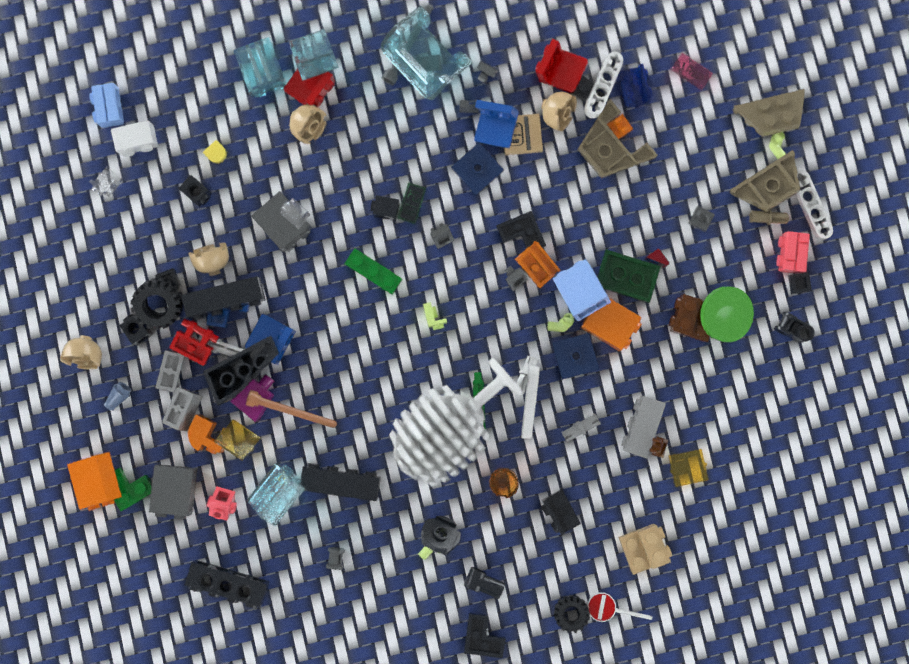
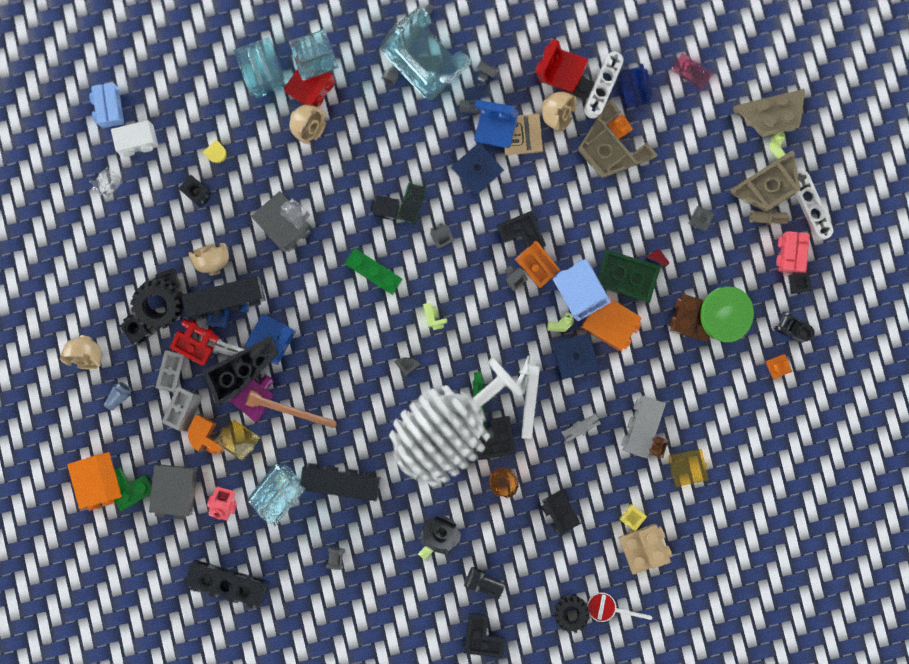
(407, 365): none -> dark grey tile
(502, 442): none -> black plate
(633, 517): none -> light yellow tile
(778, 366): none -> orange tile

